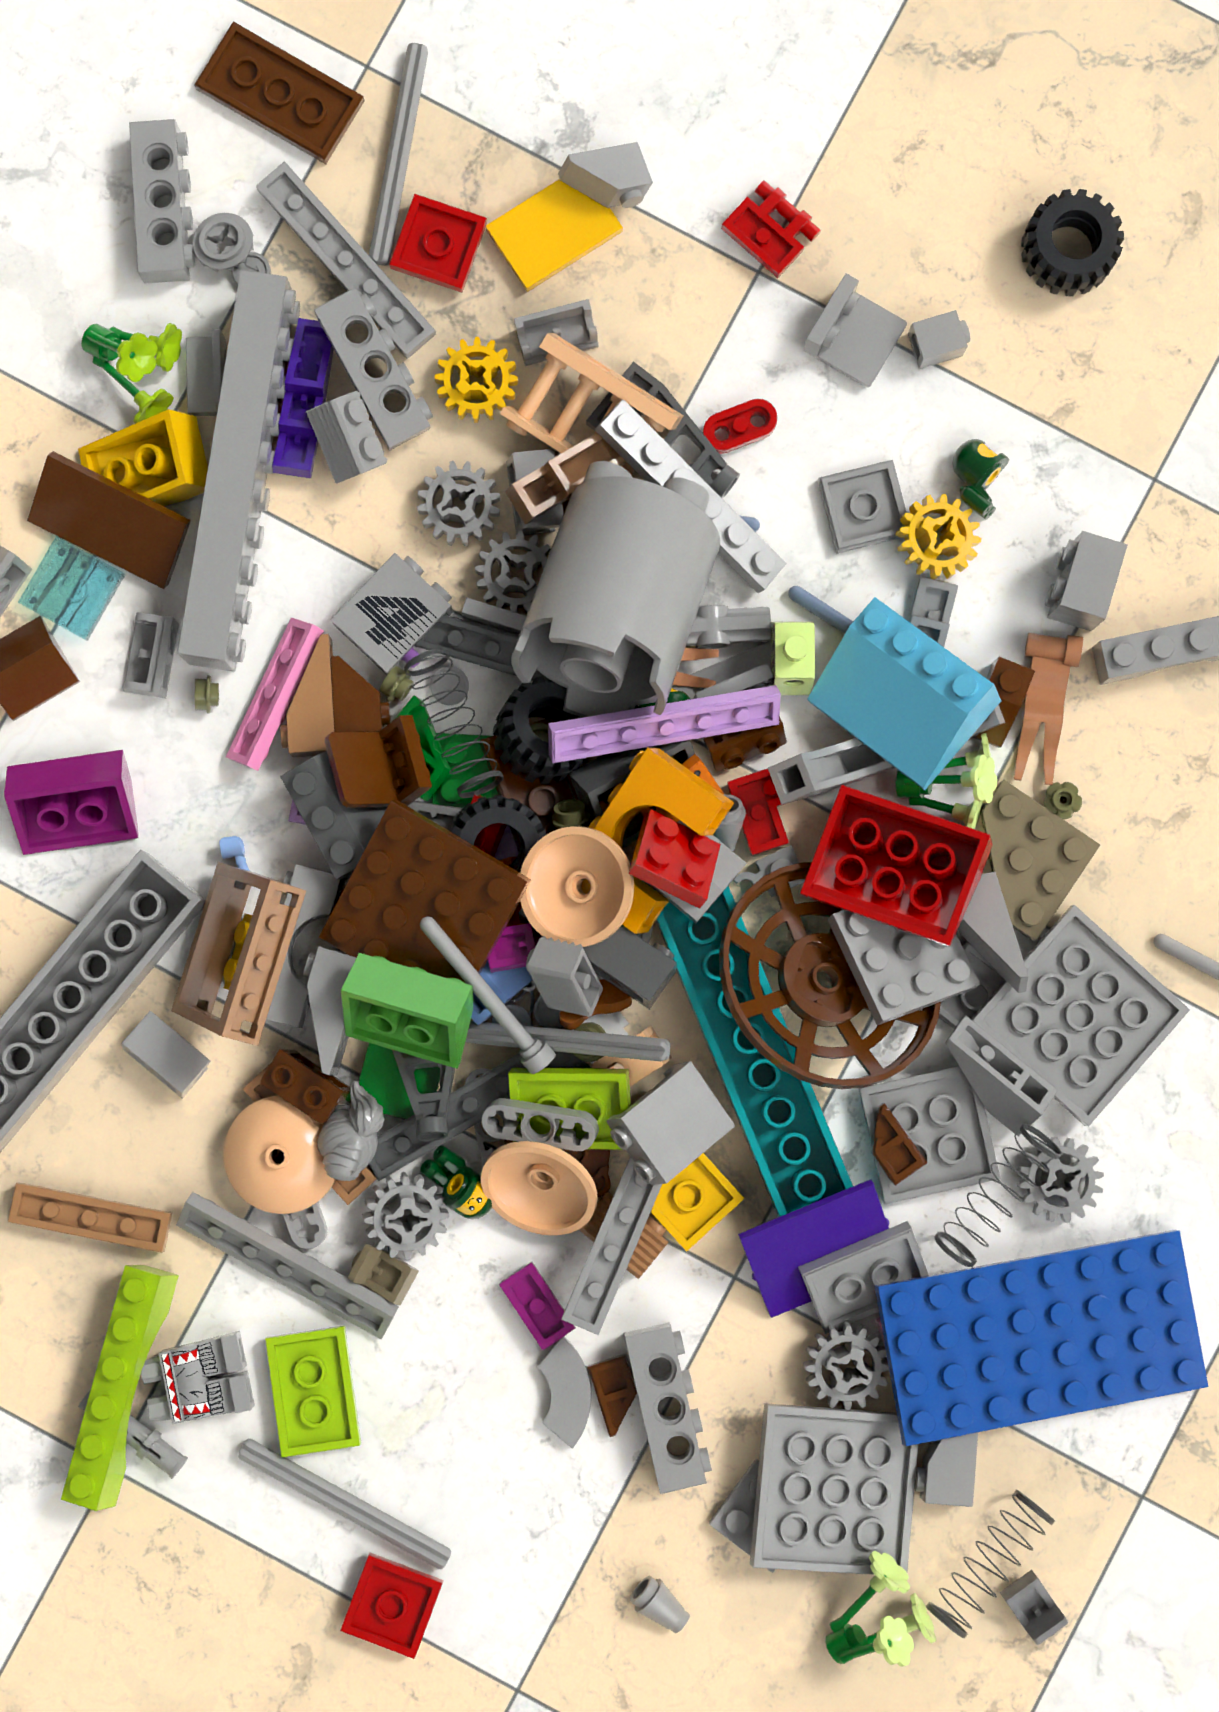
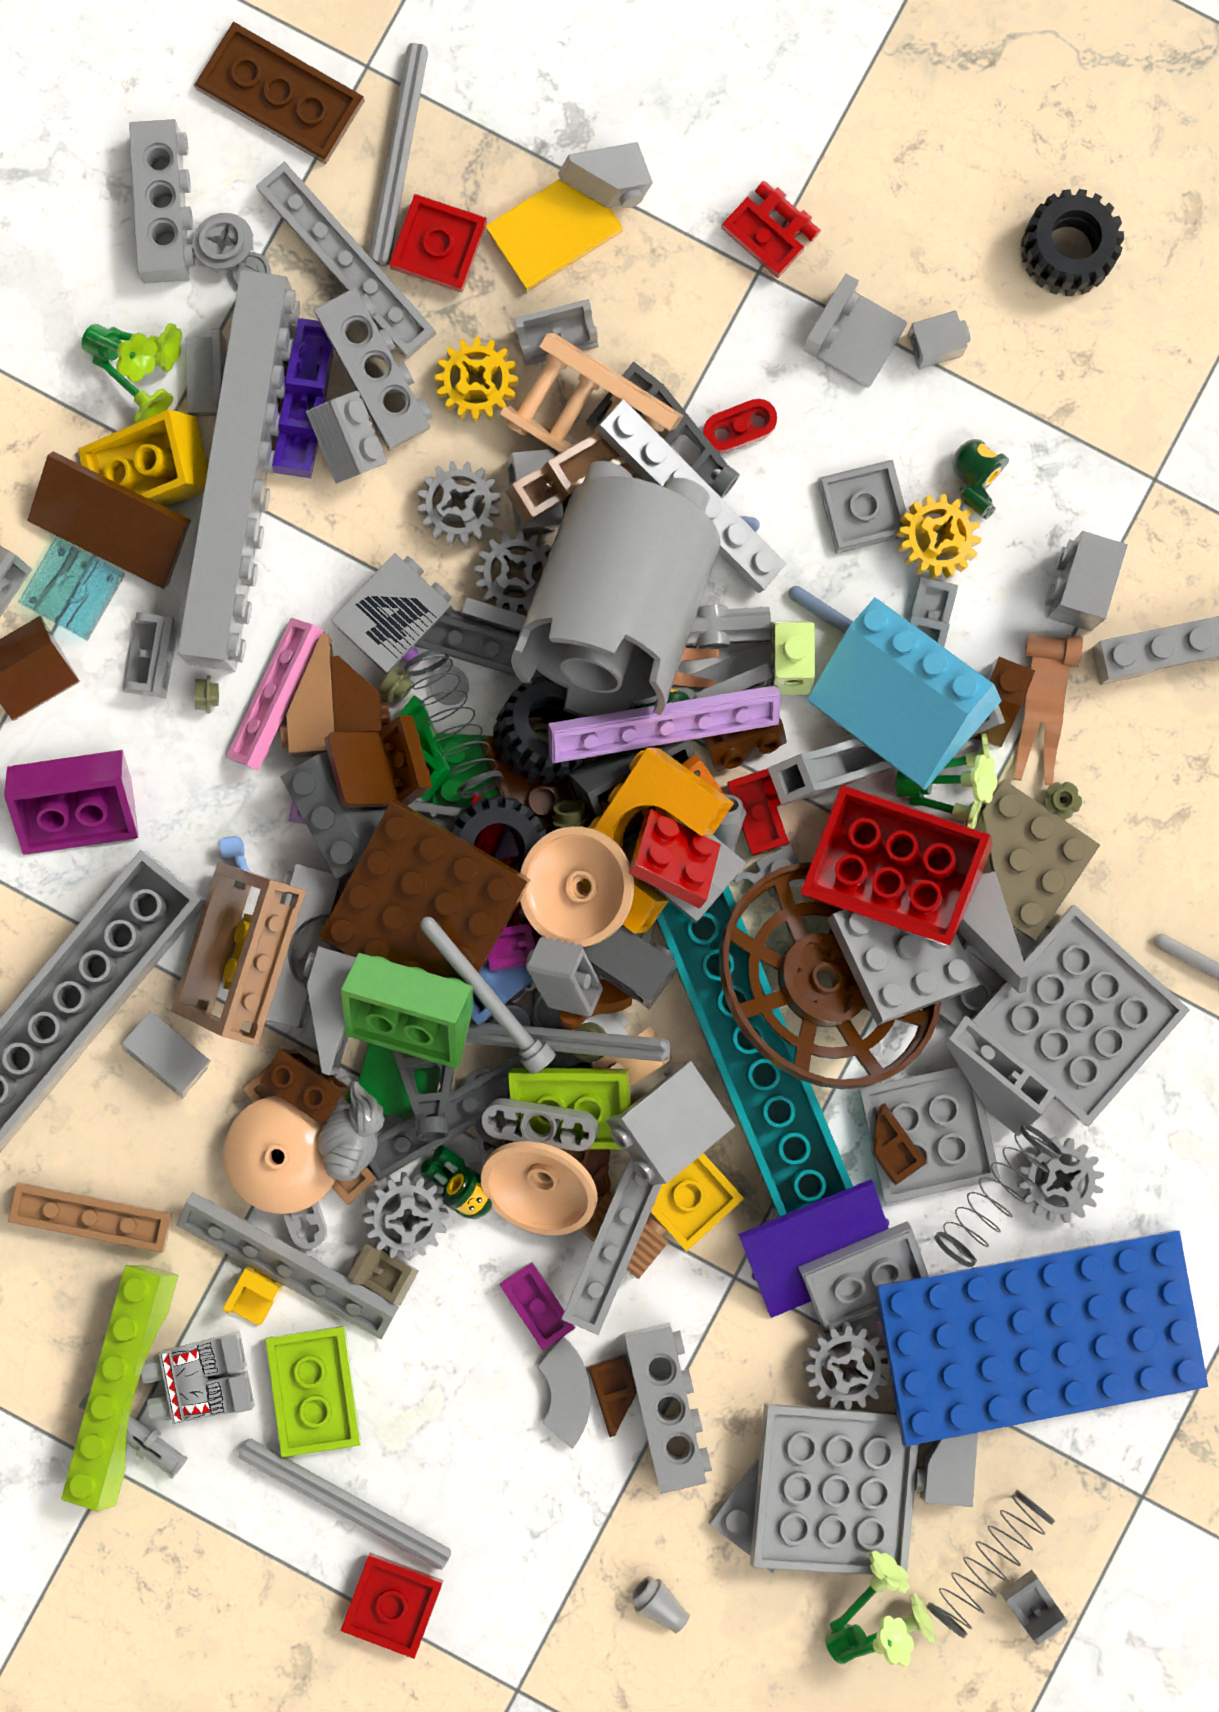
(253, 1296): none -> yellow panel

